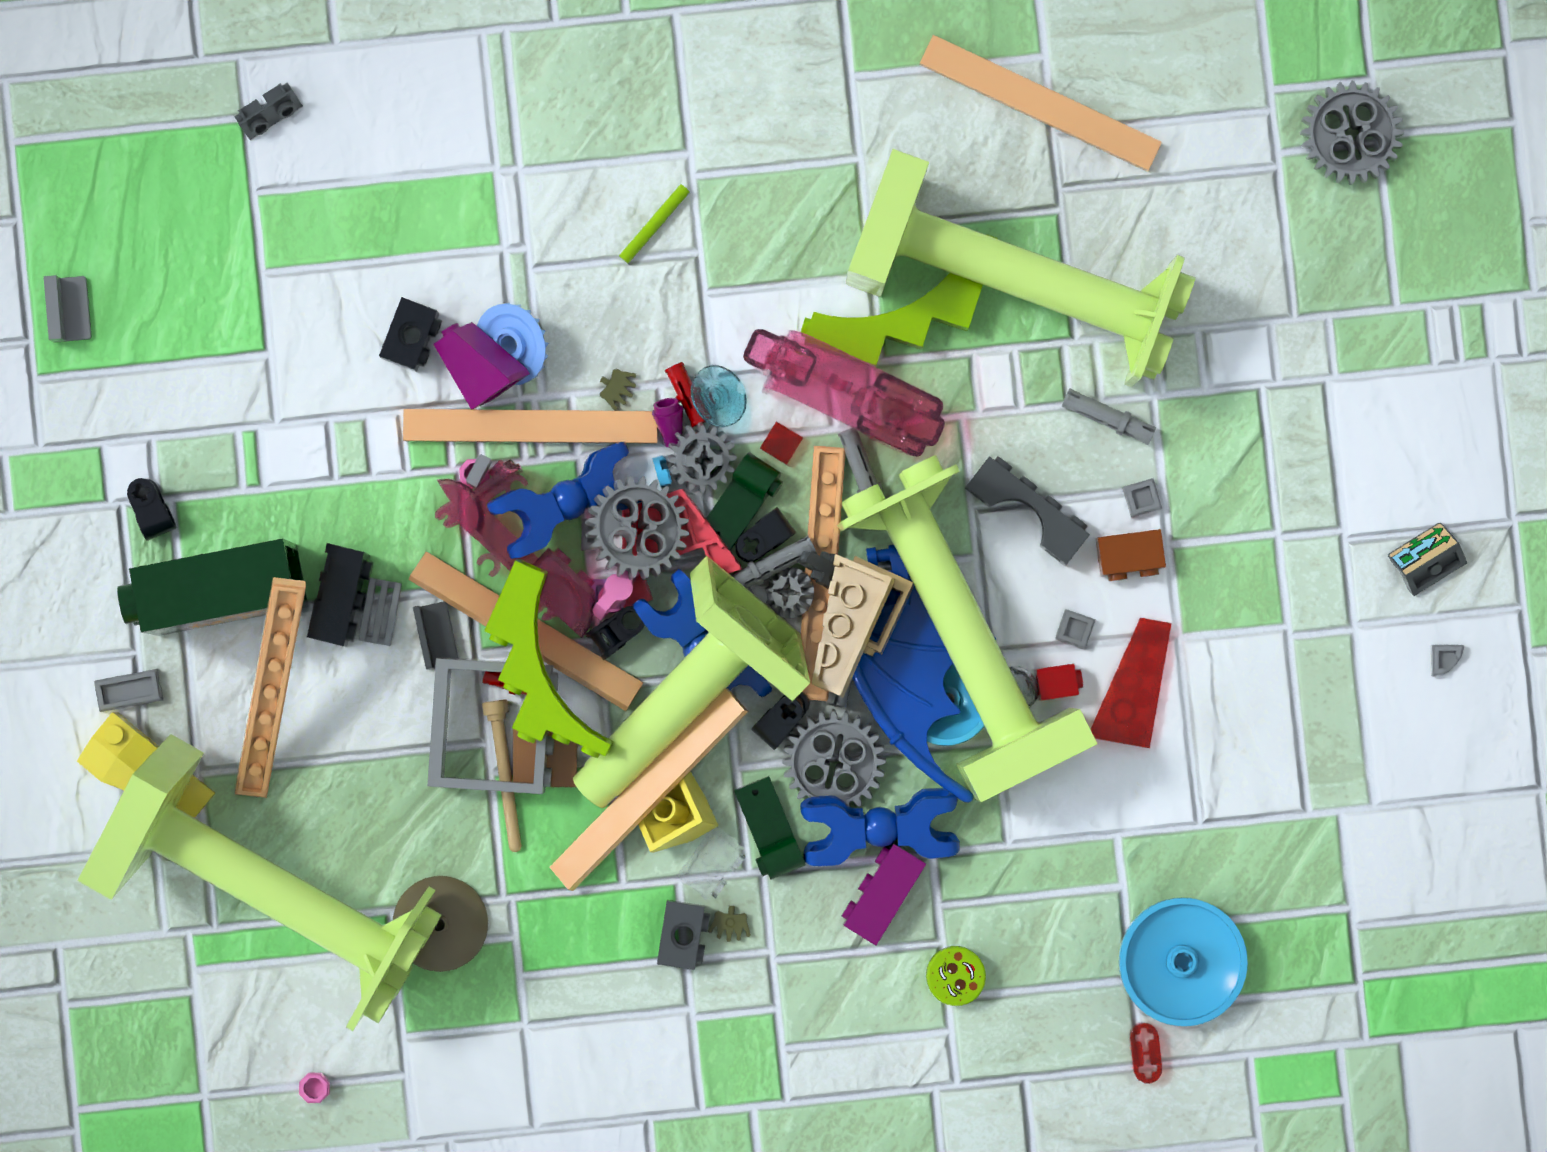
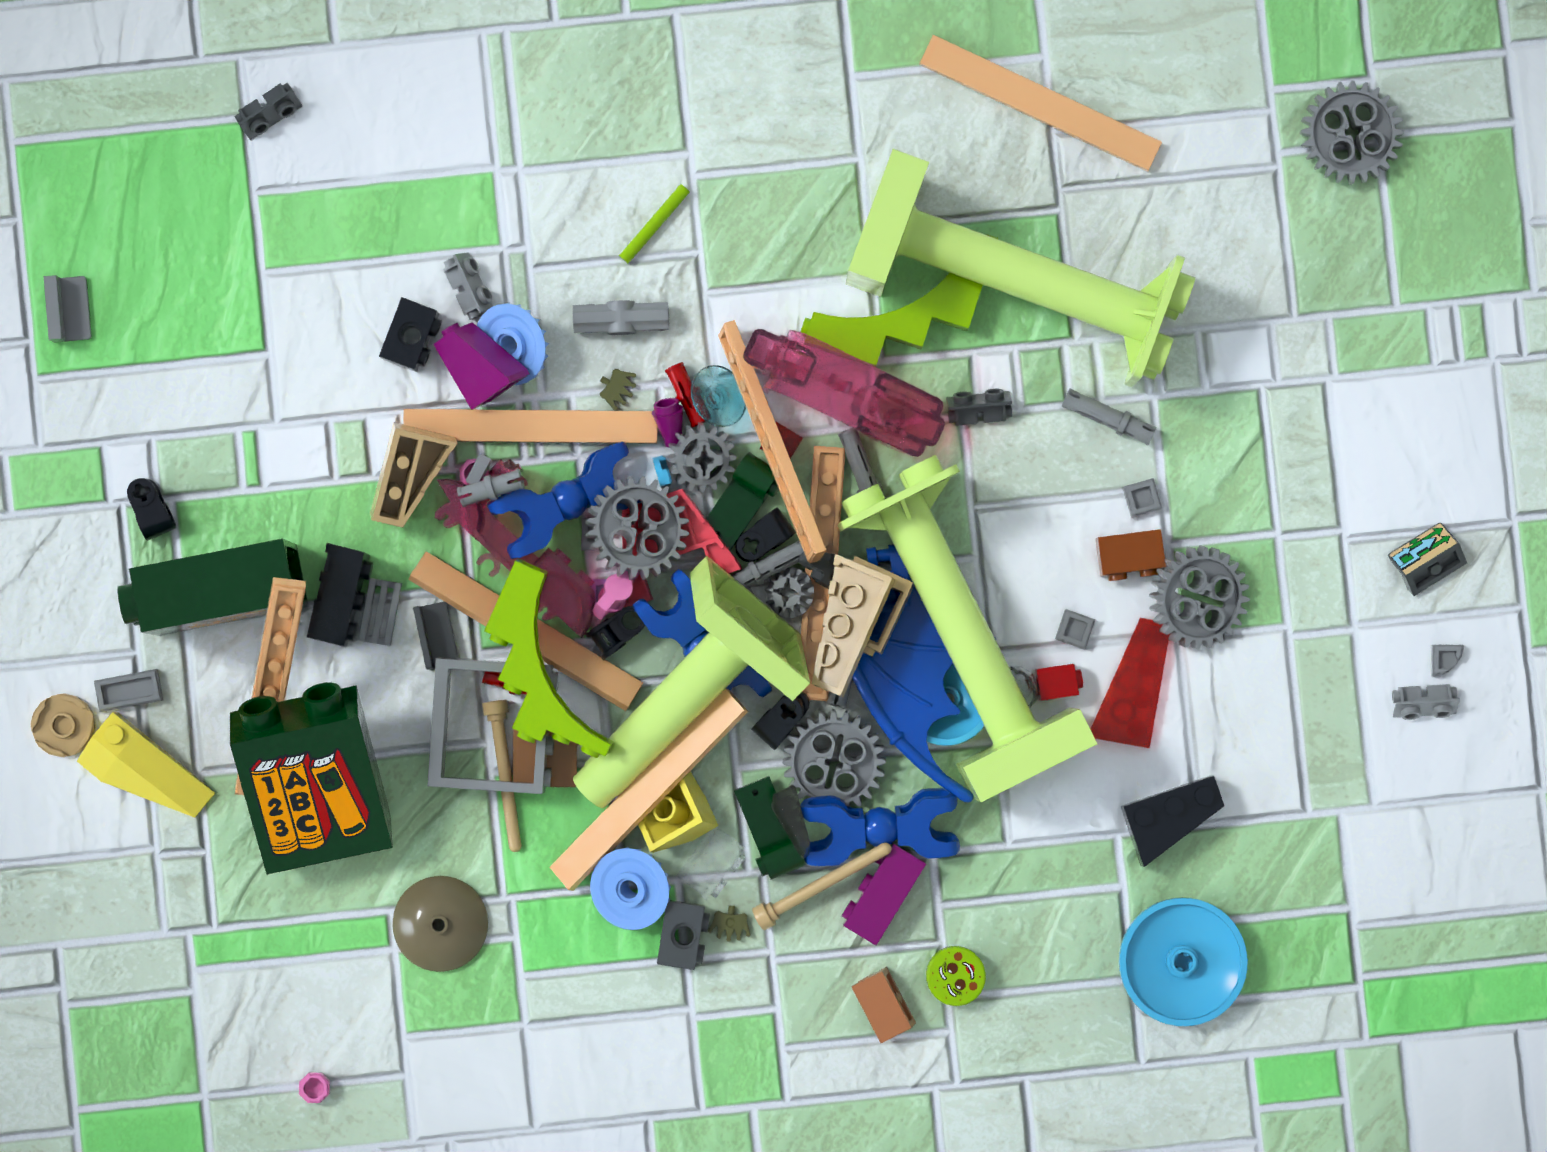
(63, 725): none -> tan tile
(150, 822): yellowish green piece -> none
(310, 777): none -> dark green brick
(407, 471): none -> tan wedge
(463, 271): none -> light grey hinge
(490, 488): none -> light grey pin
(615, 898): none -> light blue gear
(620, 317): none -> light grey piece
(768, 913): none -> tan piece
(772, 443): none -> light nougat tile
(789, 813): none -> clear smoke slope
(883, 1005): none -> nougat hinge
(992, 404): none -> dark grey hinge
(1060, 534): dark grey arch -> none
(1153, 1052): clear red beam -> none
(1168, 816): none -> black wedge
(1208, 570): none -> light grey gear
(1439, 702): none -> light grey hinge

